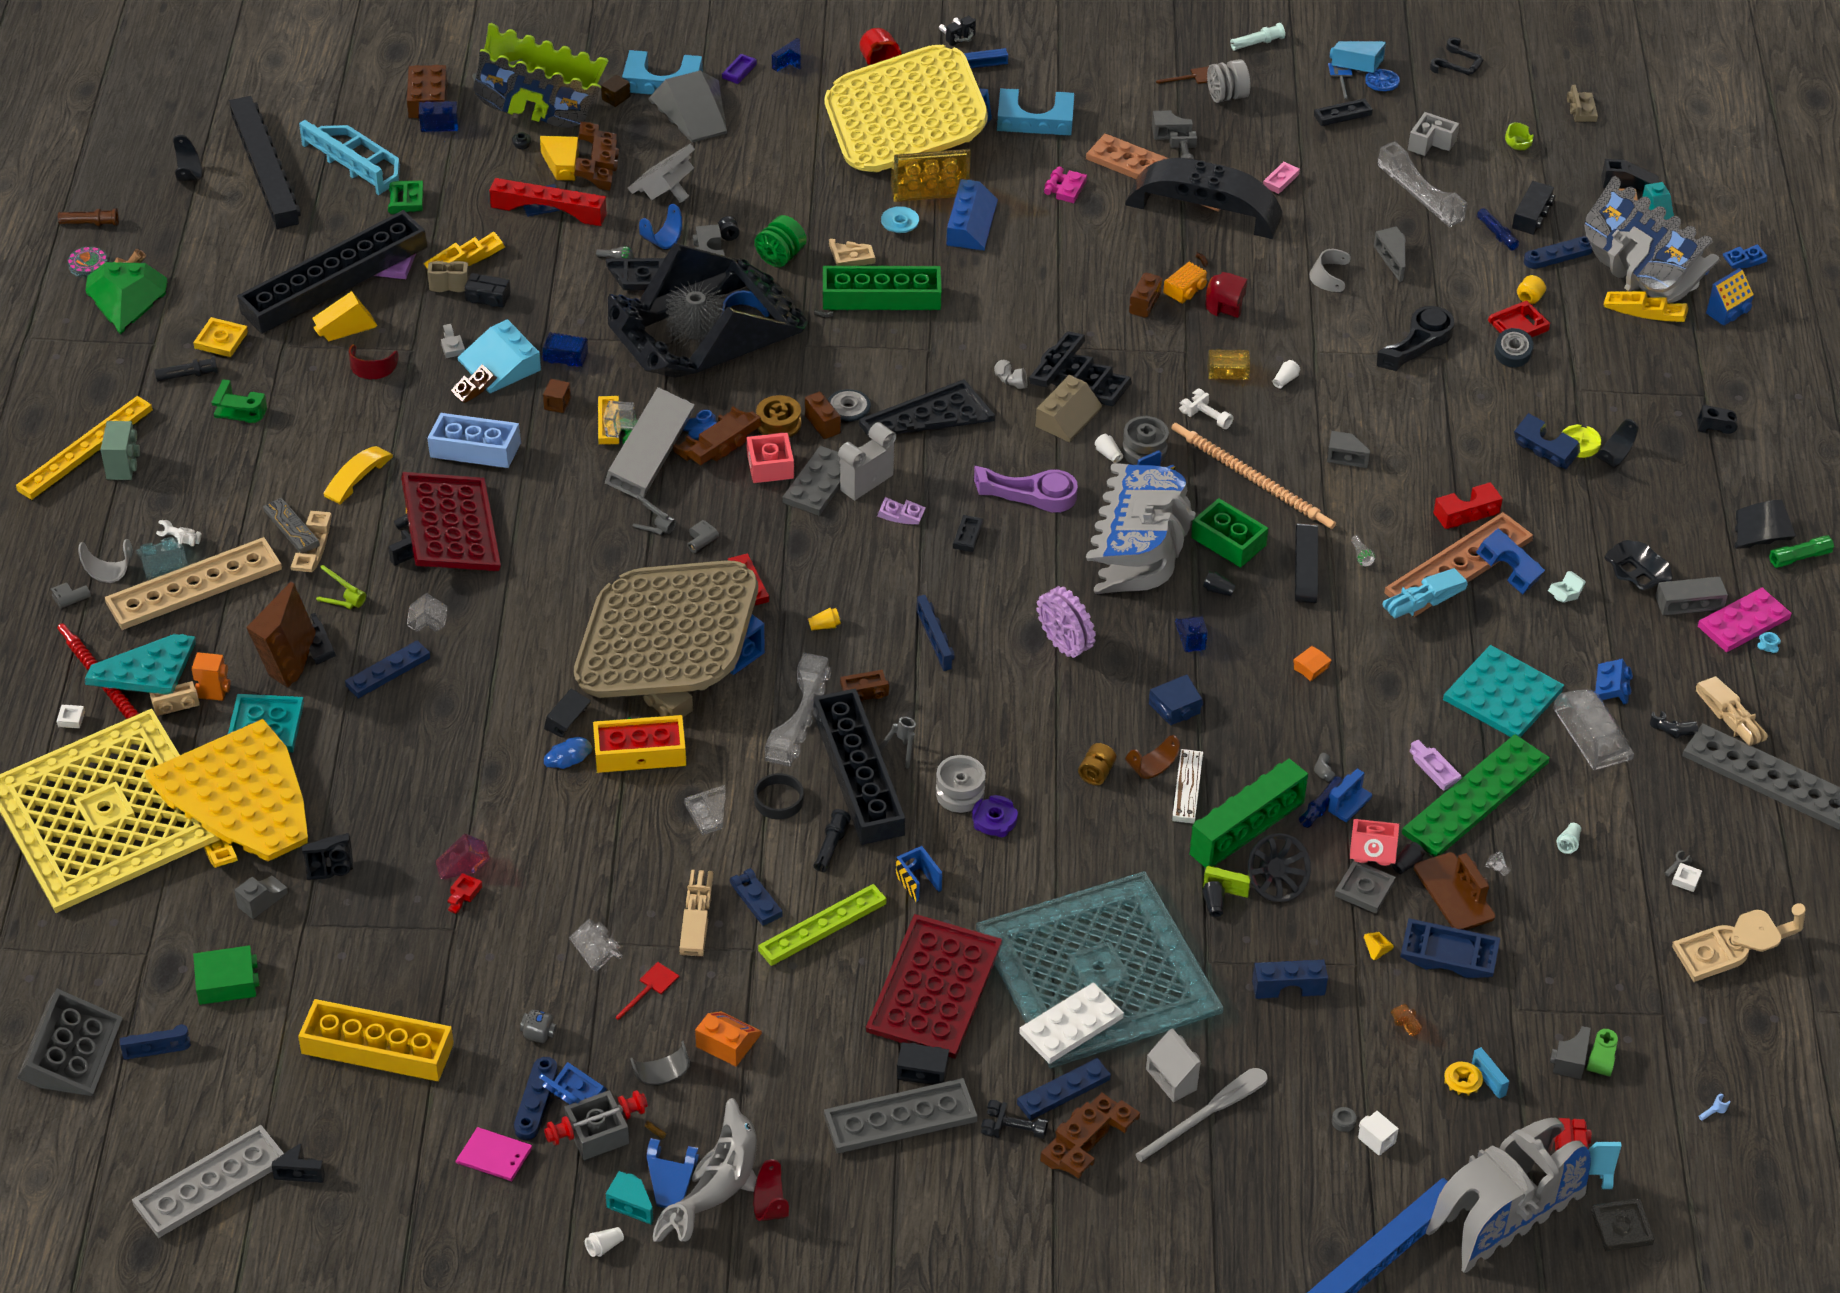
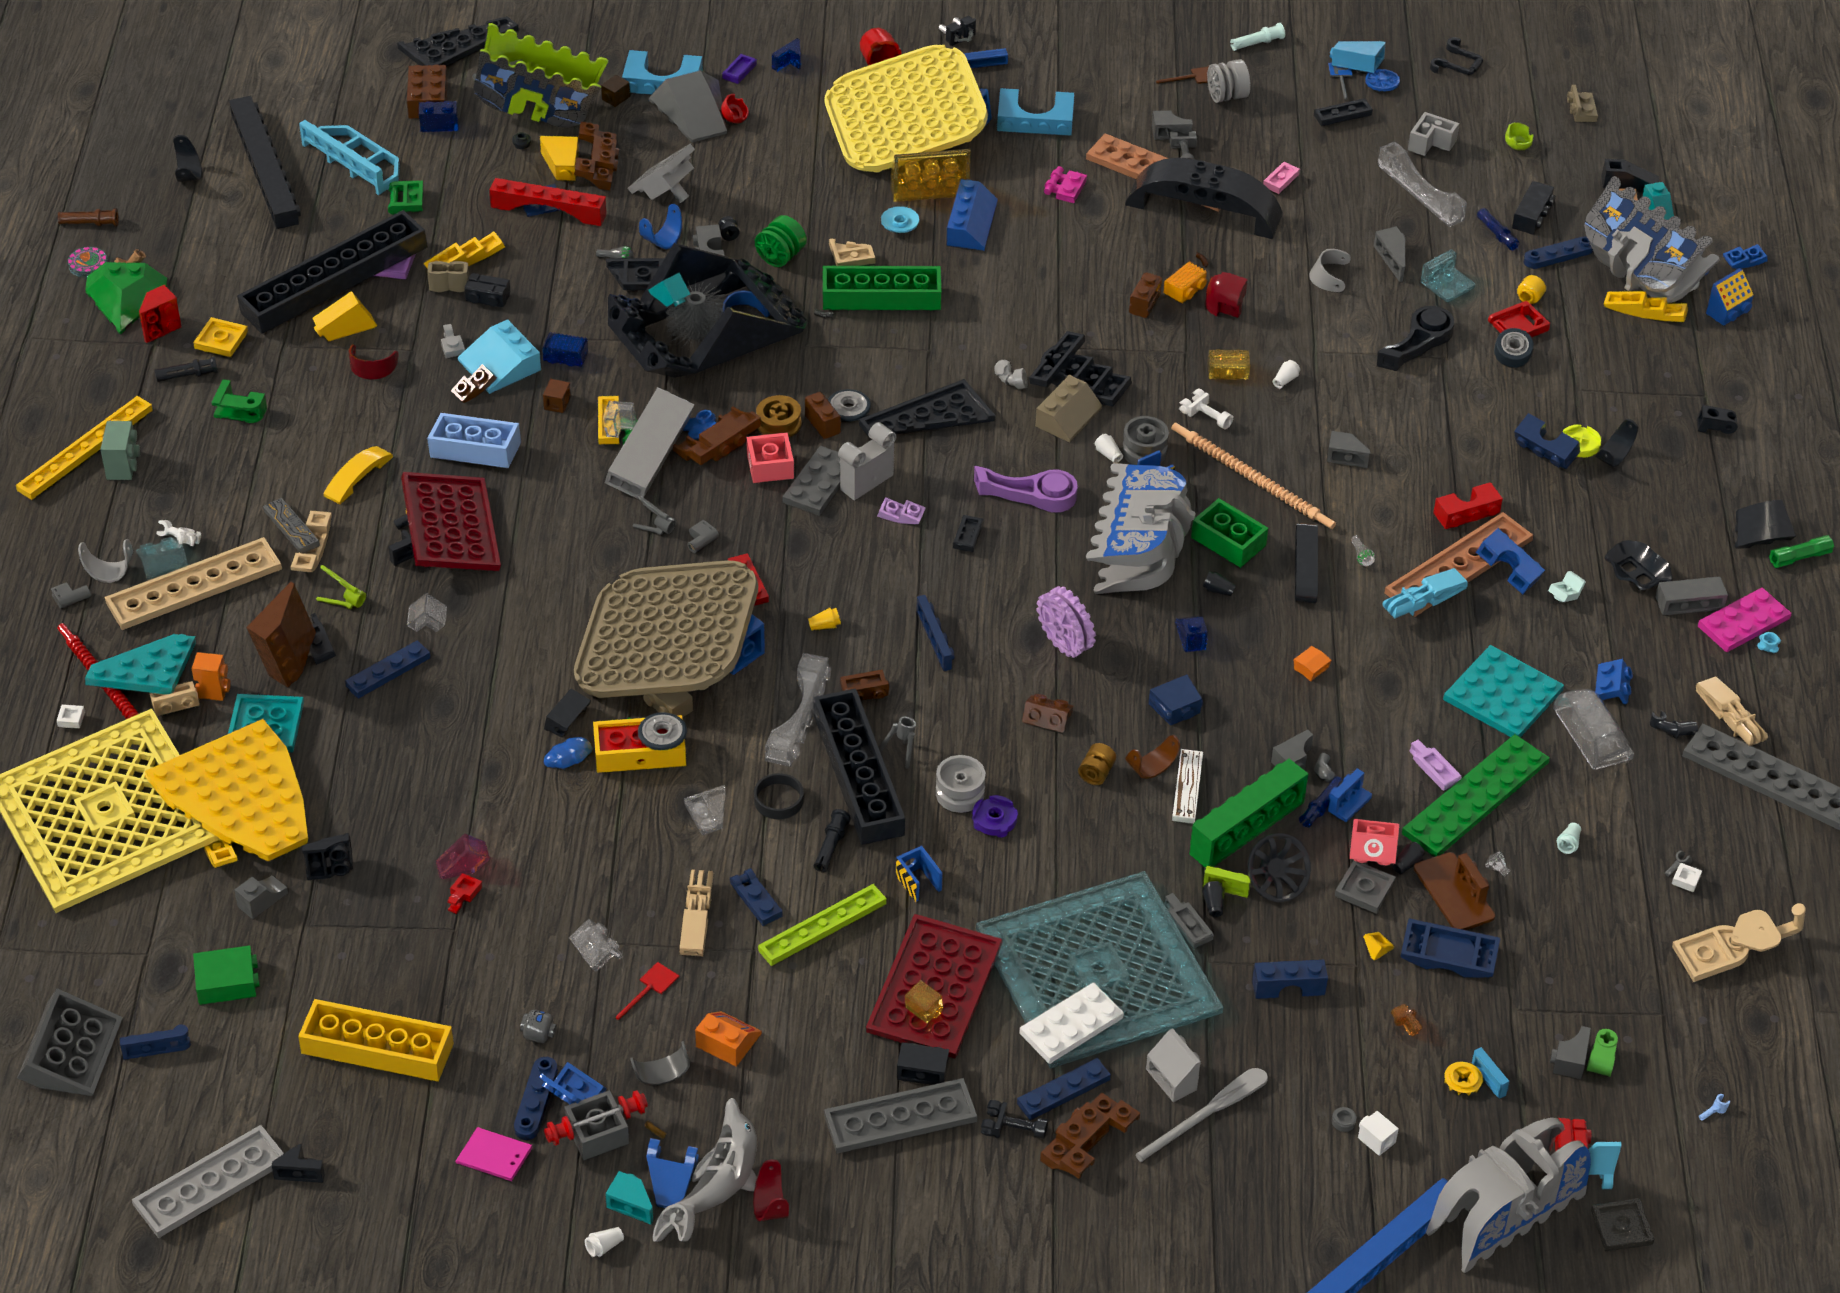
(159, 313): none -> red slope
(454, 44): none -> black wing
(648, 731): none -> light grey wheel
(671, 291): none -> teal slope
(734, 109): none -> red hair
(924, 1002): none -> clear yellow brick
(1047, 712): none -> reddish brown bracket
(1188, 921): none -> dark grey hinge
(1294, 748): none -> dark grey arch
(1444, 279): none -> clear light blue bracket

